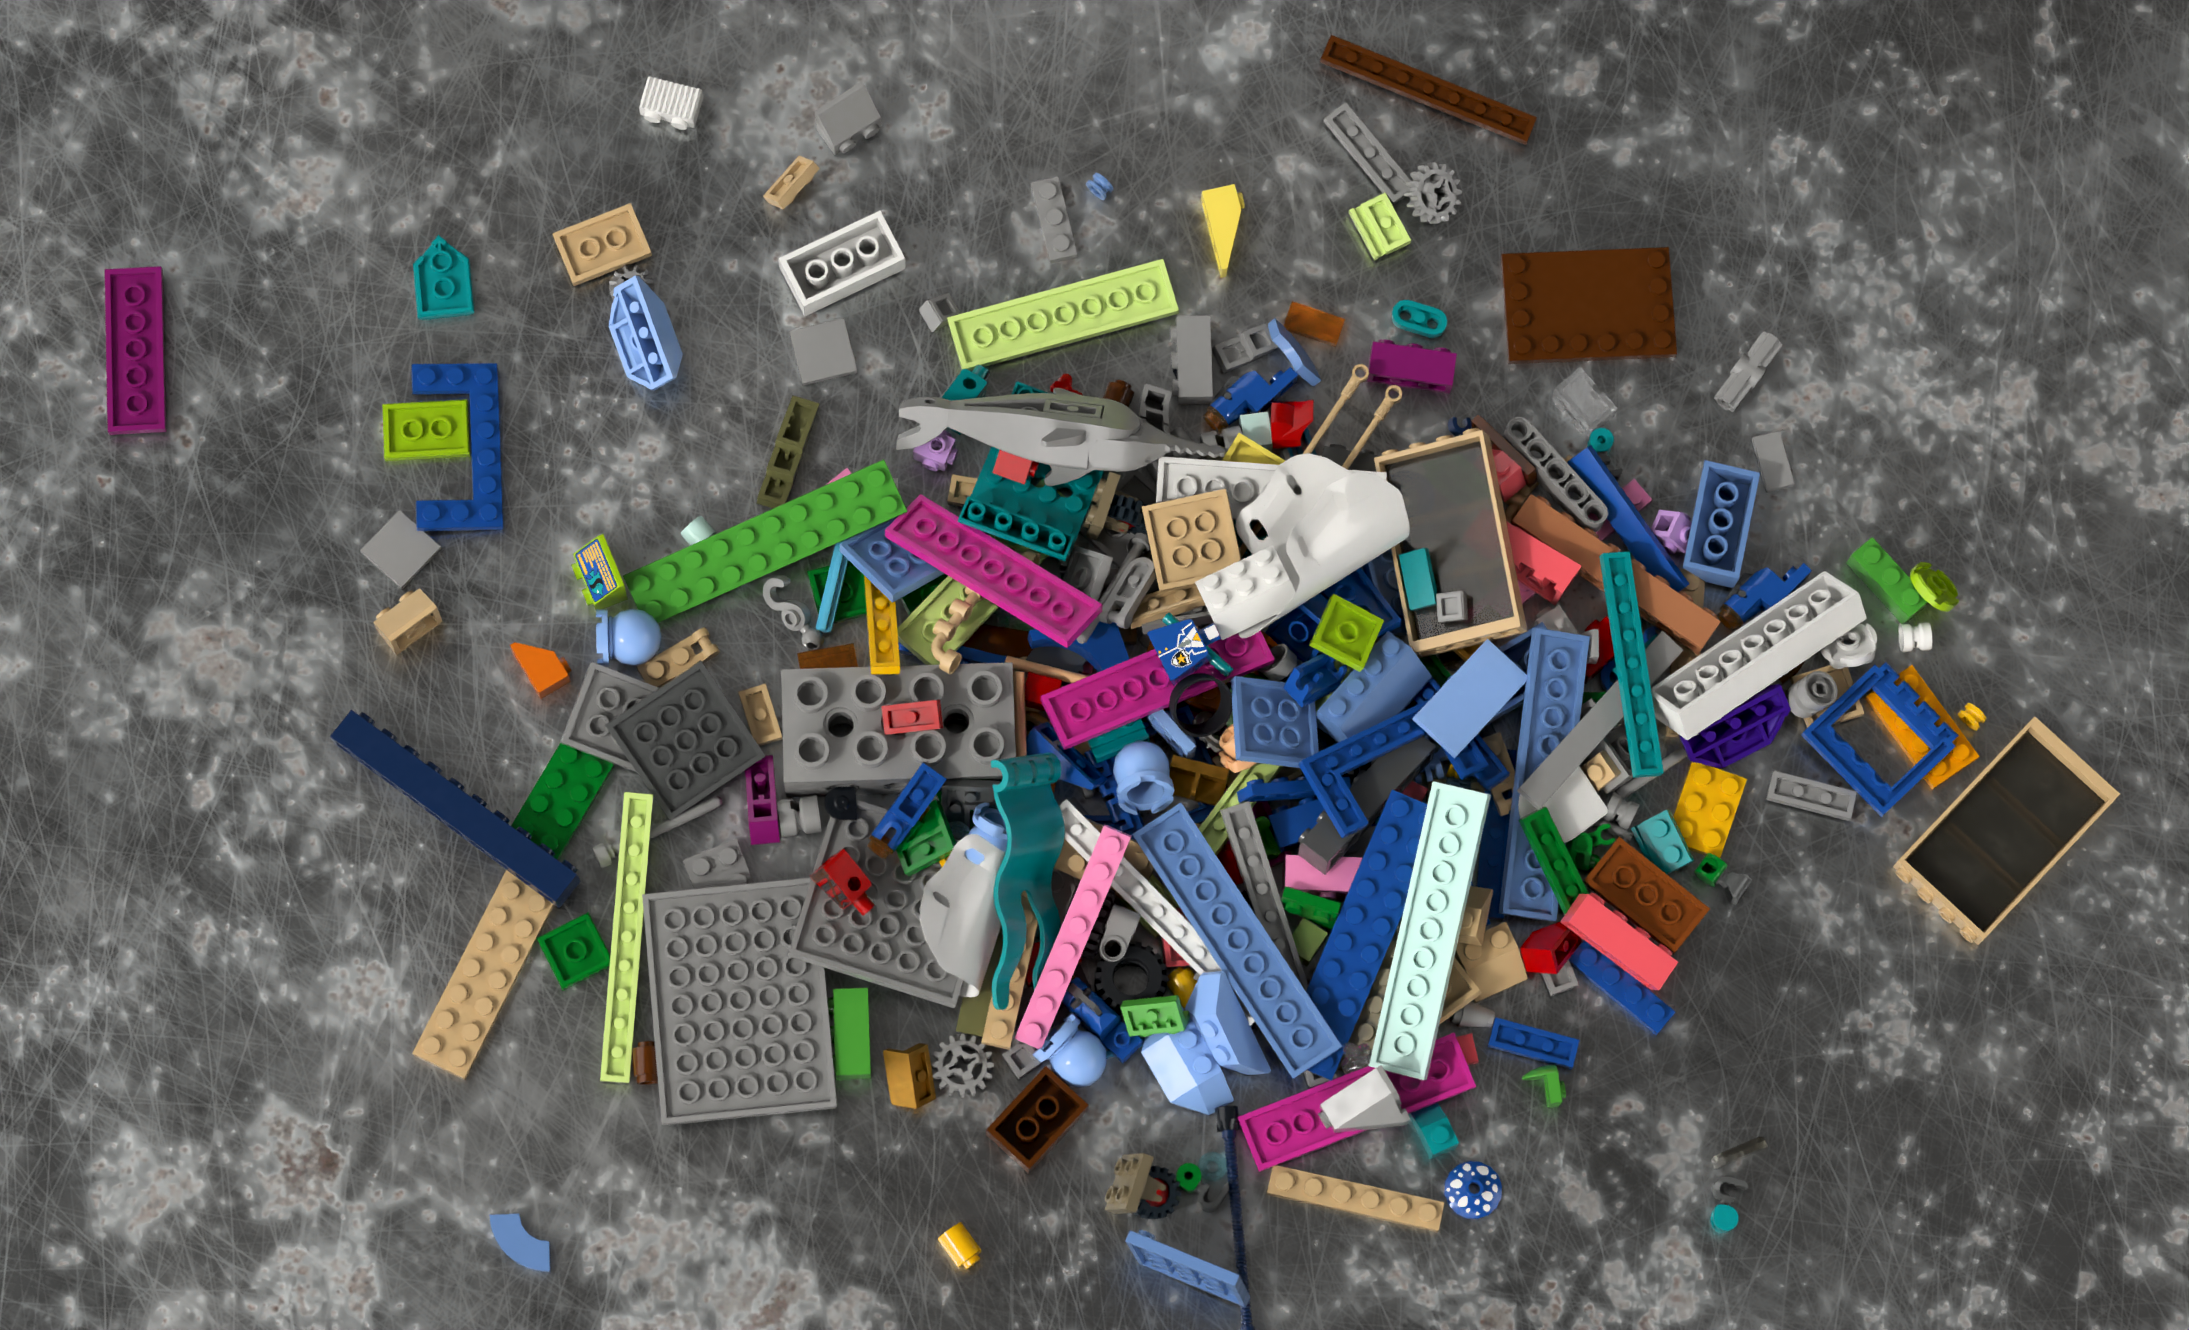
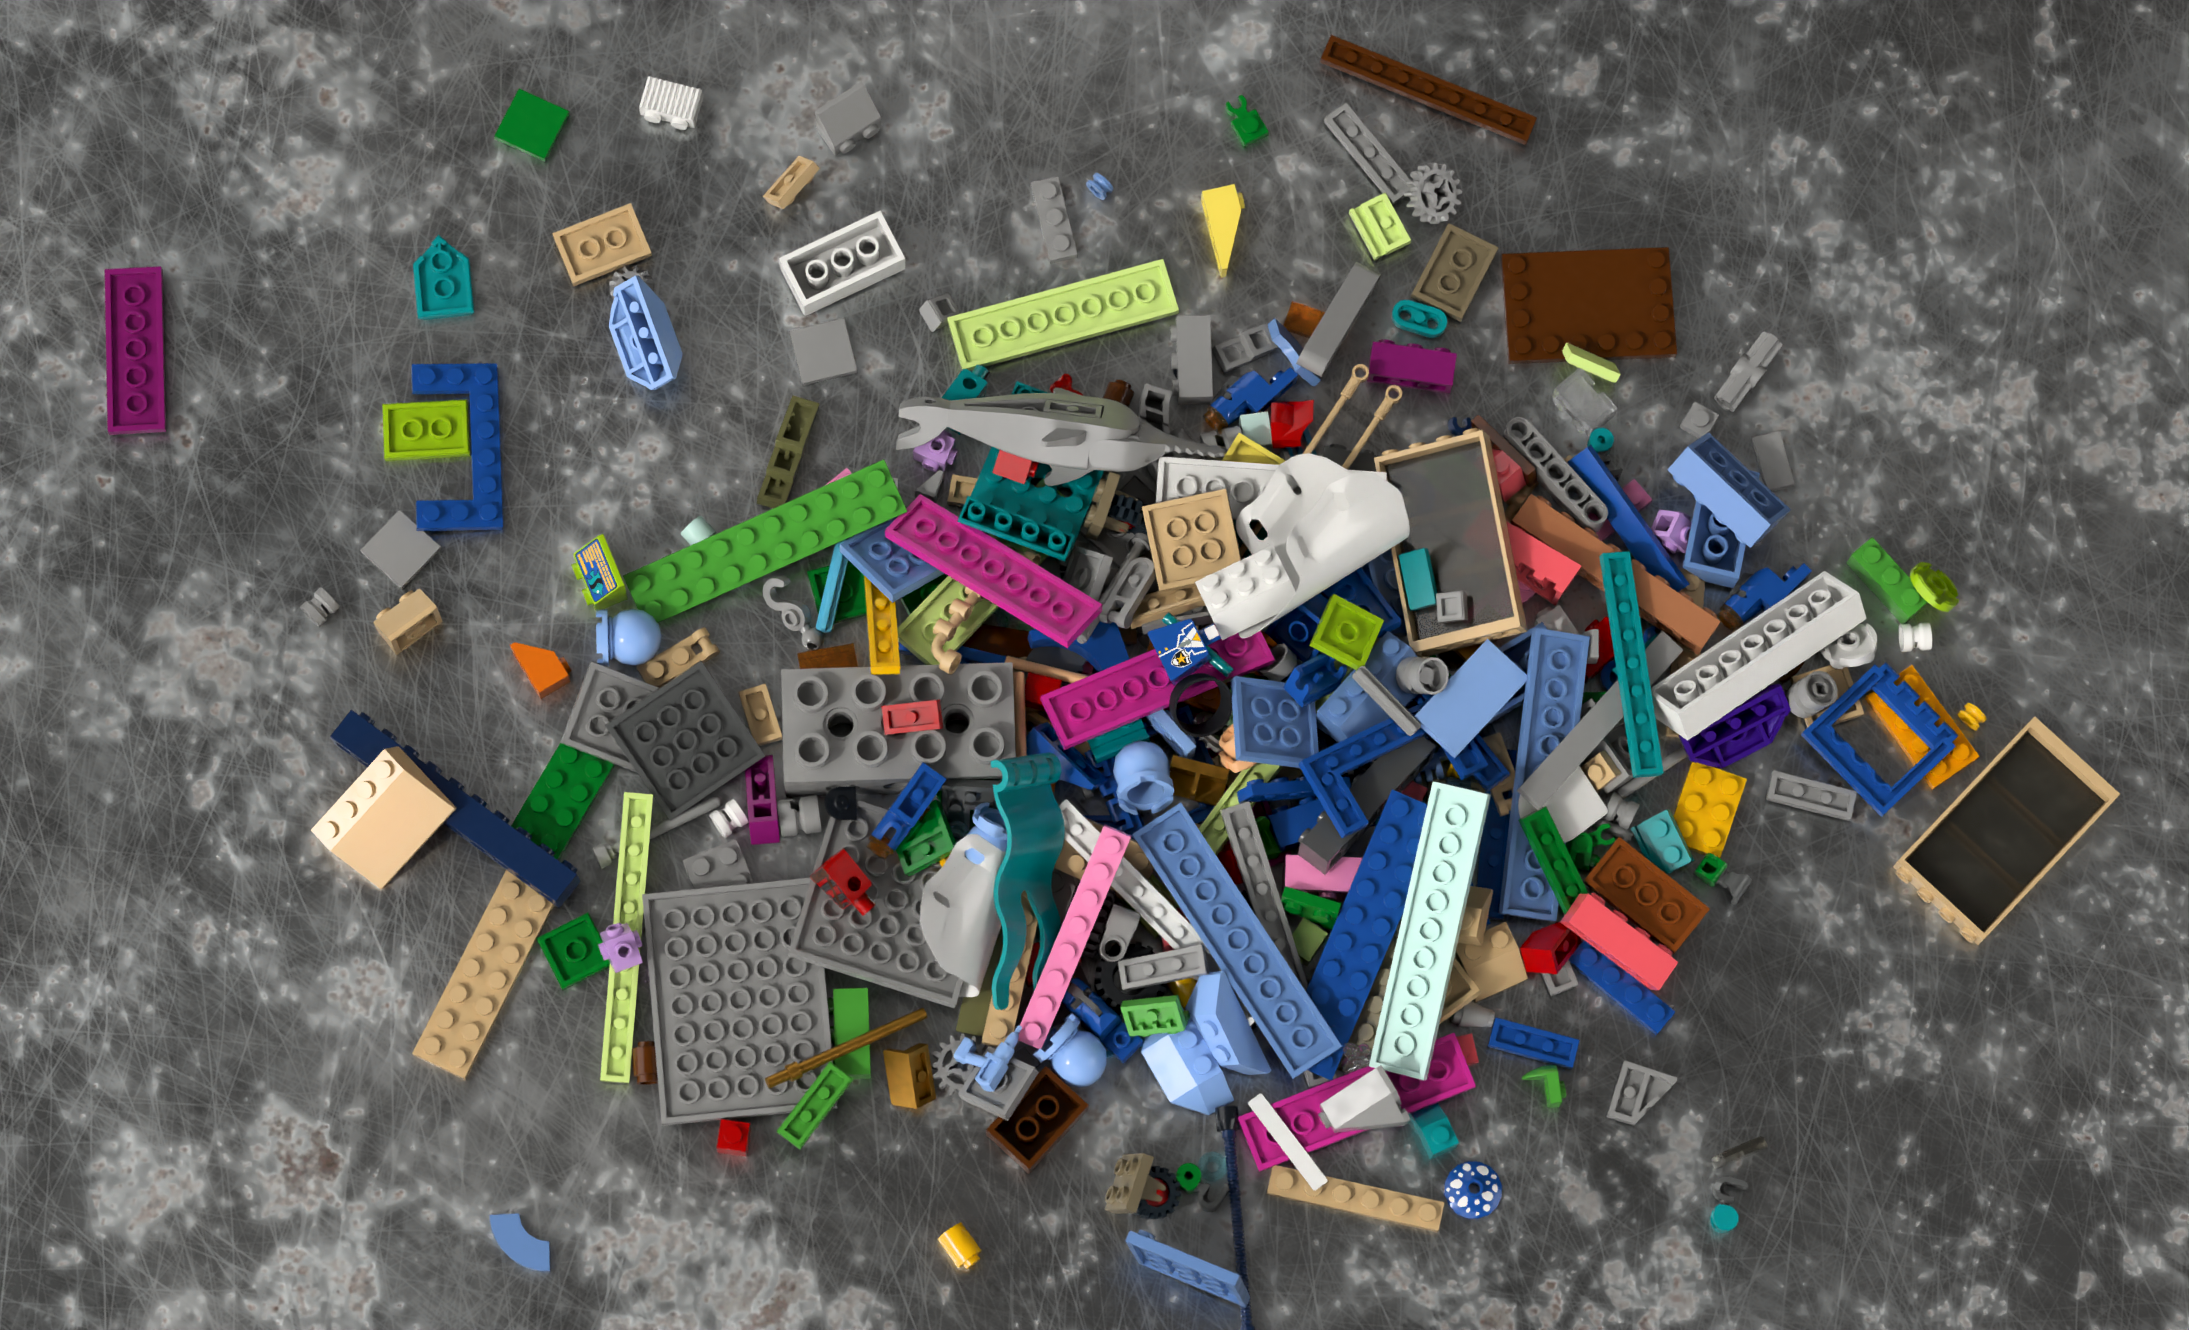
(315, 611): none -> light grey wheel
(384, 817): none -> tan slope
(531, 125): none -> green tile
(620, 946): none -> lavender brick
(733, 1138): none -> red brick
(735, 816): none -> white wheel
(796, 1070): none -> pearl gold bar
(815, 1105): none -> bright green tile
(931, 487): none -> light grey slope
(992, 1065): none -> light blue piece
(1008, 1092): none -> light grey plate
(1163, 967): none -> light grey plate
(1247, 124): none -> green plate
(1287, 1141): none -> white sticker
(1338, 319): none -> light grey beam
(1386, 700): none -> light grey axle
(1422, 675): none -> light grey wheel
(1454, 272): none -> dark tan plate
(1591, 363): none -> yellowish green tile
(1637, 1092): none -> light grey wing
(1699, 420): none -> light grey plate
(1728, 490): none -> medium blue slope

